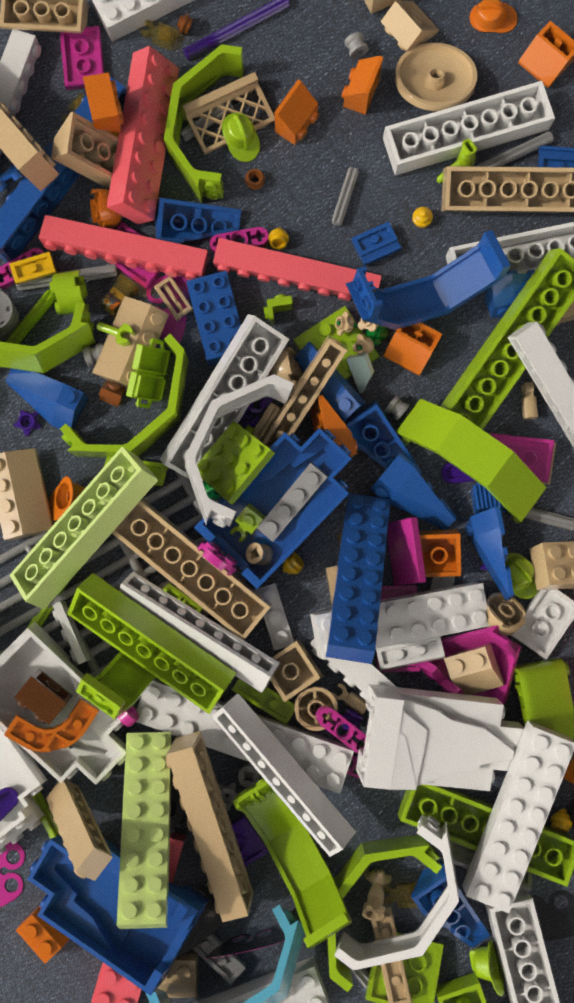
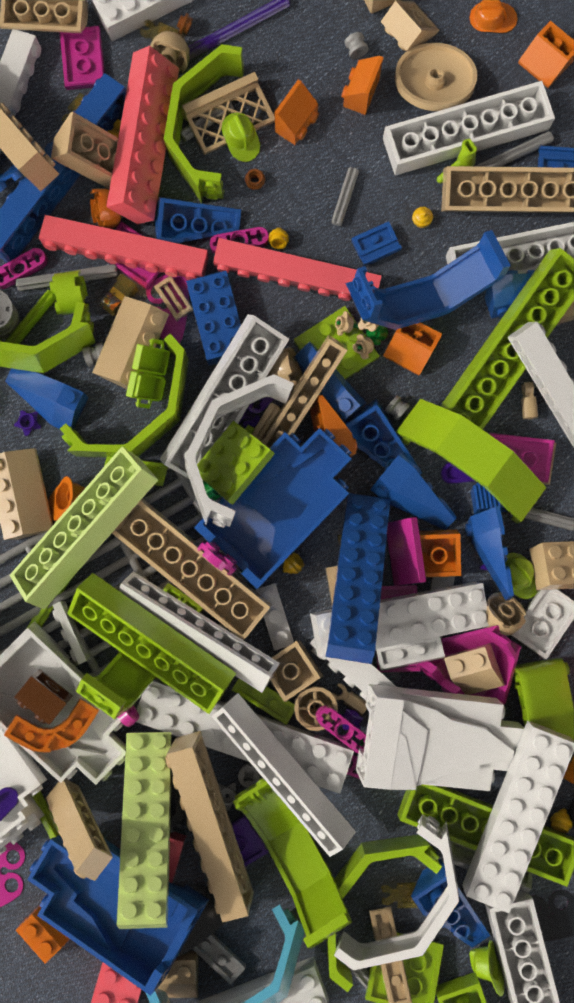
(33, 268): yellow plate -> none
(103, 102): orange slope -> none
(111, 393): dark orange bracket -> none
(117, 332): lime bar -> none
(173, 48): none -> tan cylinder
(230, 948): black piece -> none
(247, 521): lime plate -> none
(264, 551): tan wheel -> none
(277, 304): lime bracket -> none
(292, 501): light grey plate -> none
(361, 370): light aqua tile -> none
(374, 908): tan animal -> none

